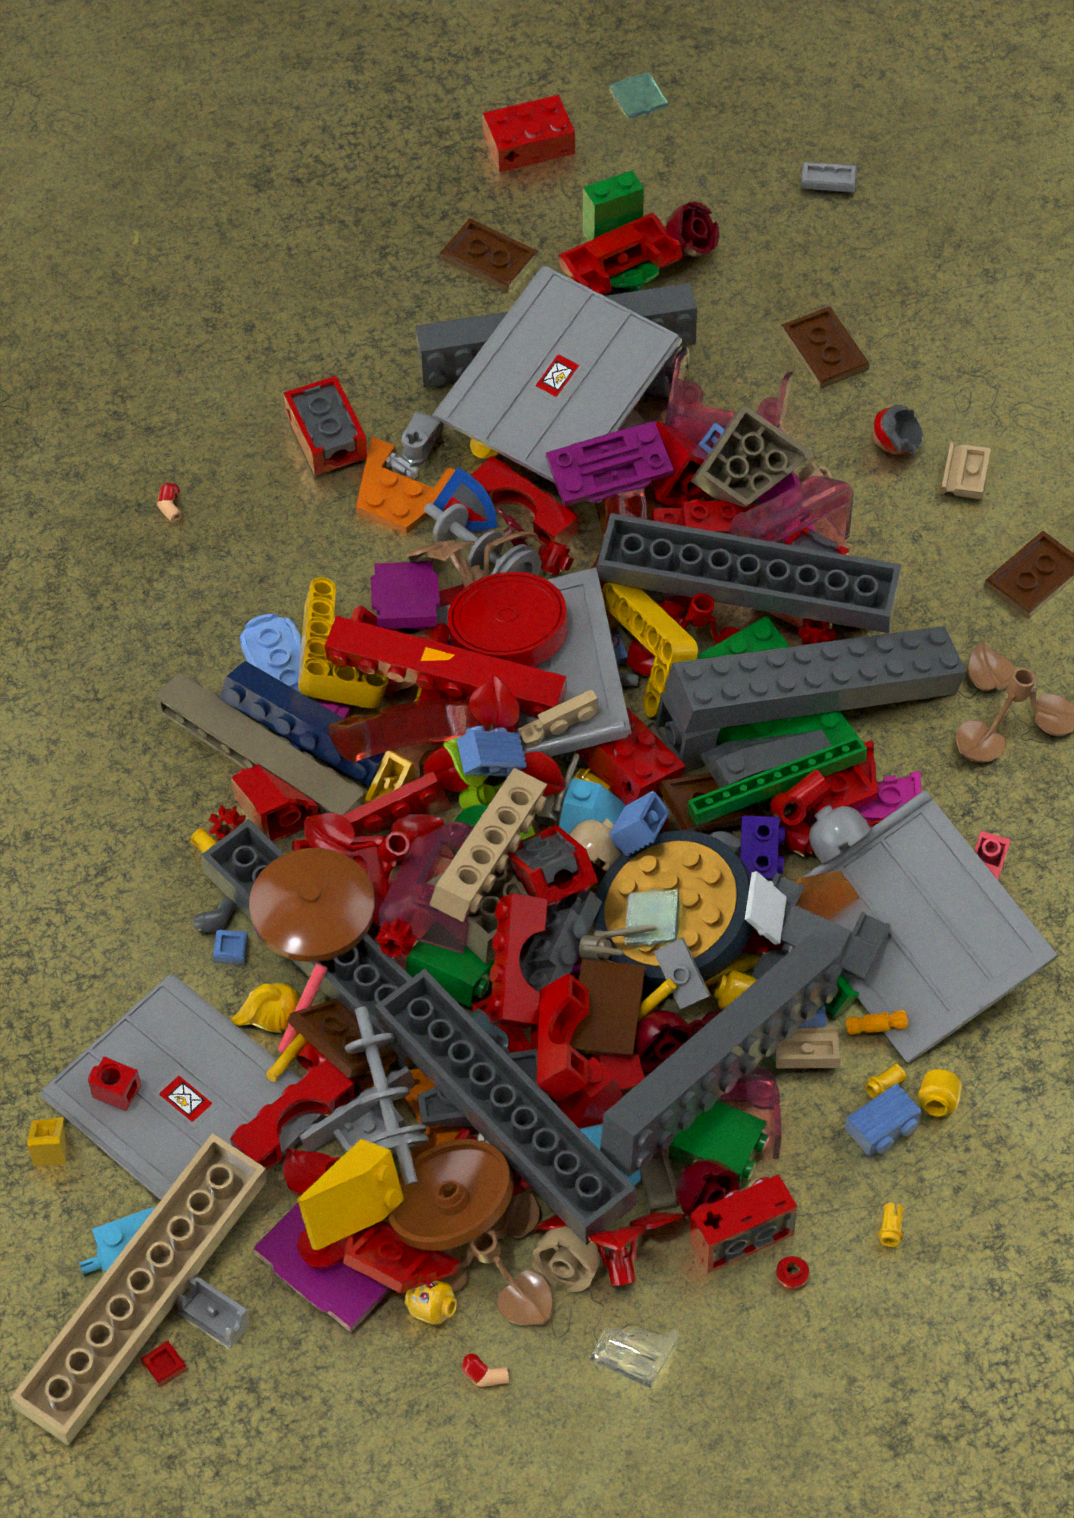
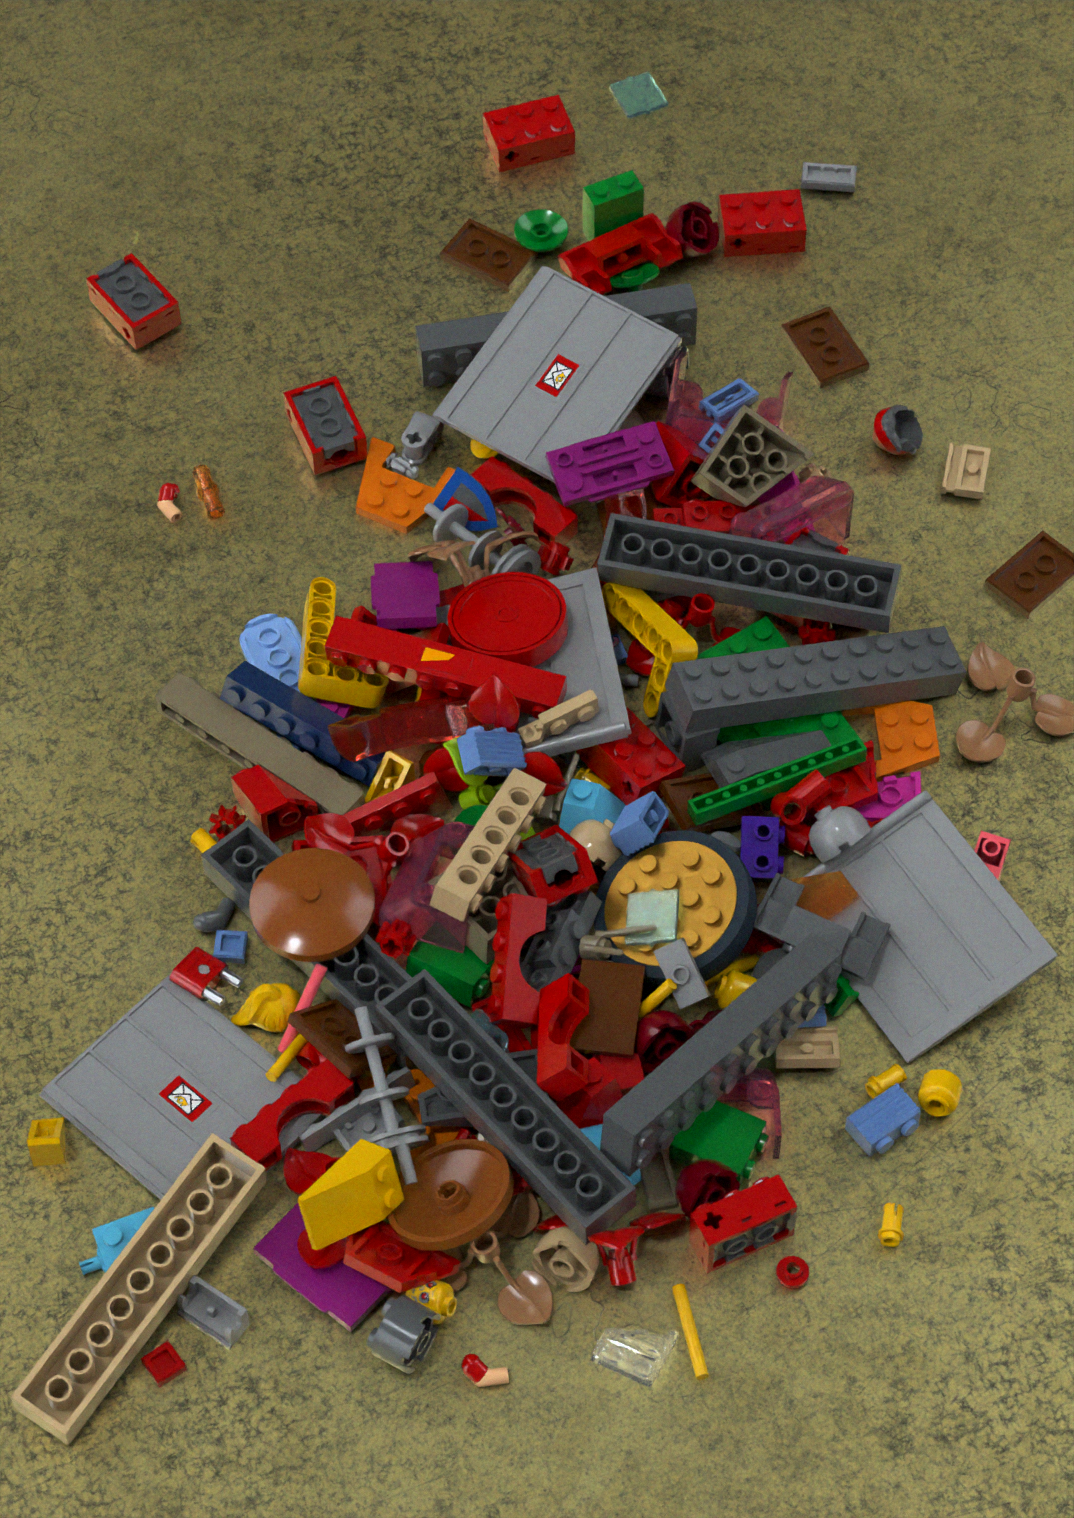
(117, 1094): red brick -> none
(134, 301): none -> piece
(201, 973): none -> red piece
(208, 492): none -> clear orange pin
(403, 1333): none -> dark grey brick
(541, 230): none -> green dish
(690, 1331): none -> yellow bar
(732, 401): none -> medium blue tile
(761, 223): none -> red piece
(765, 908): white piece -> none
(877, 1022): light orange axle -> none
(904, 736): none -> orange wing

